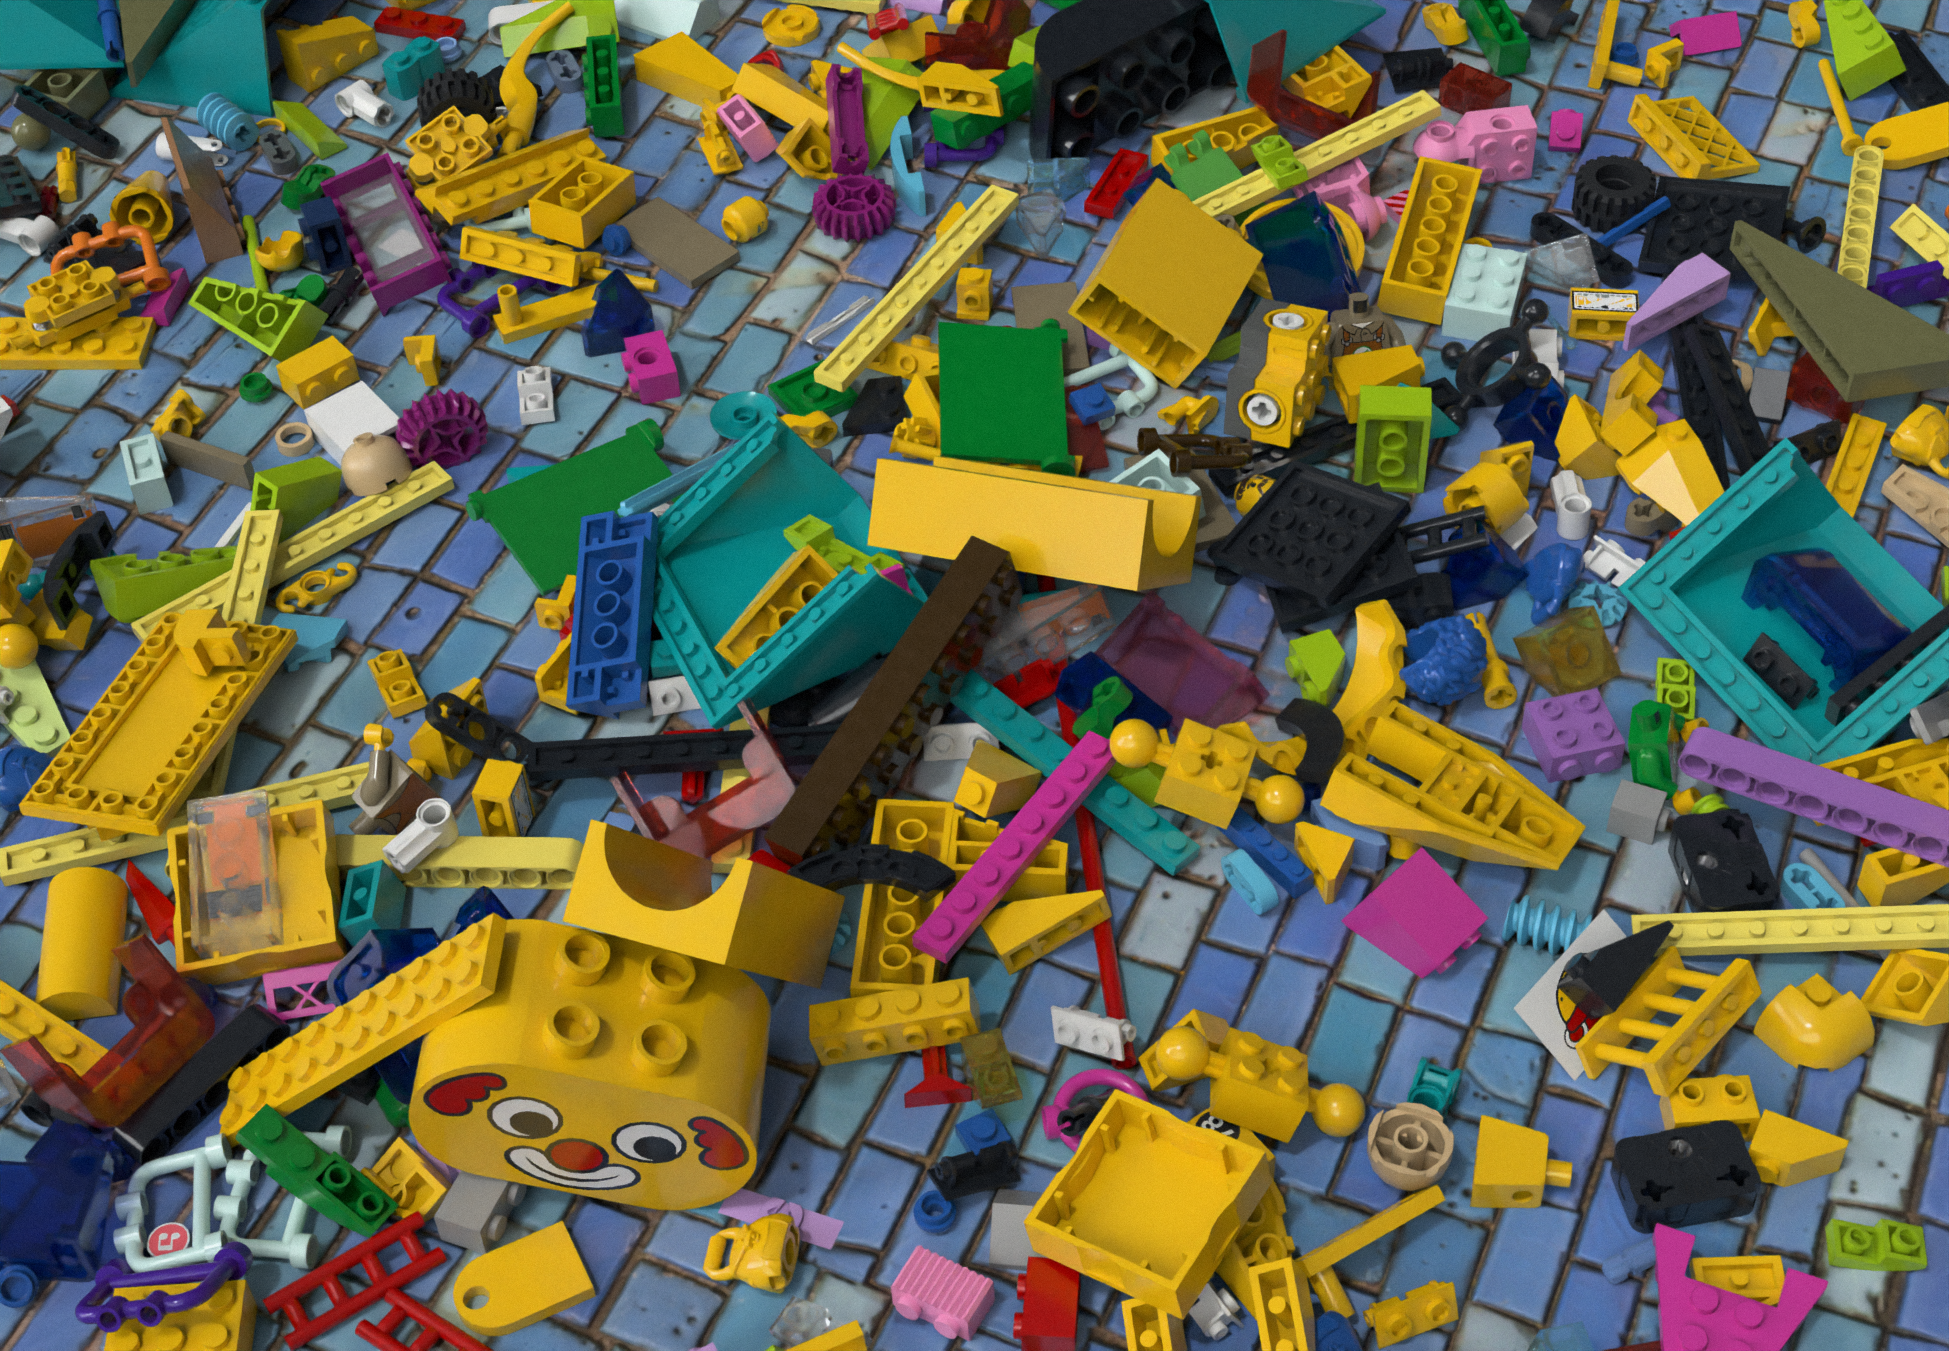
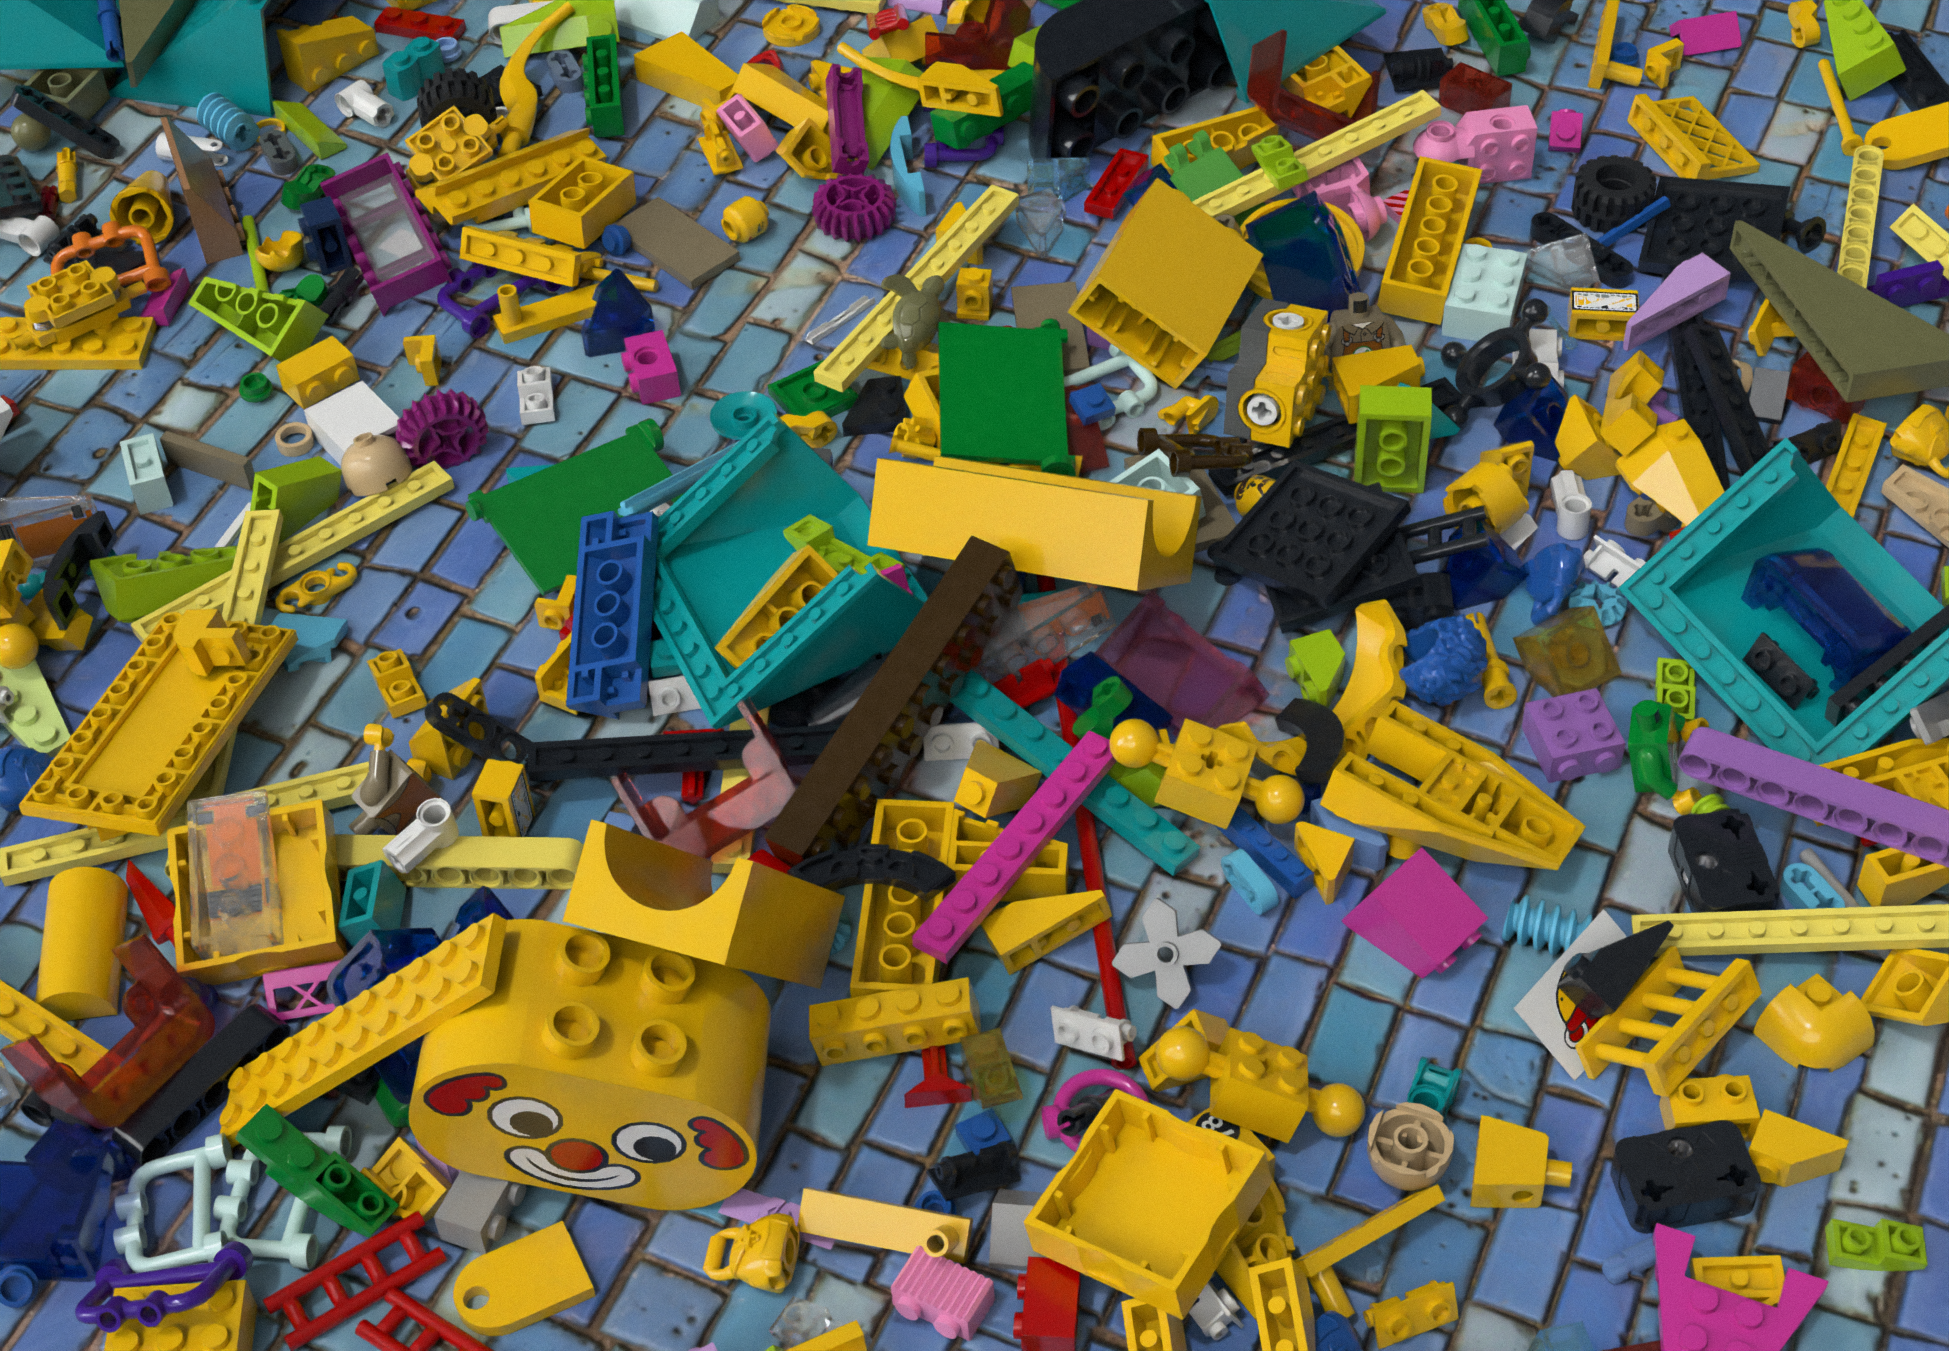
(168, 1239): coral tile -> none
(179, 416): yellow plate -> none
(884, 1224): none -> yellow piece
(914, 315): none -> olive animal
(1188, 949): none -> light grey plant
(1638, 812): light grey brick -> none

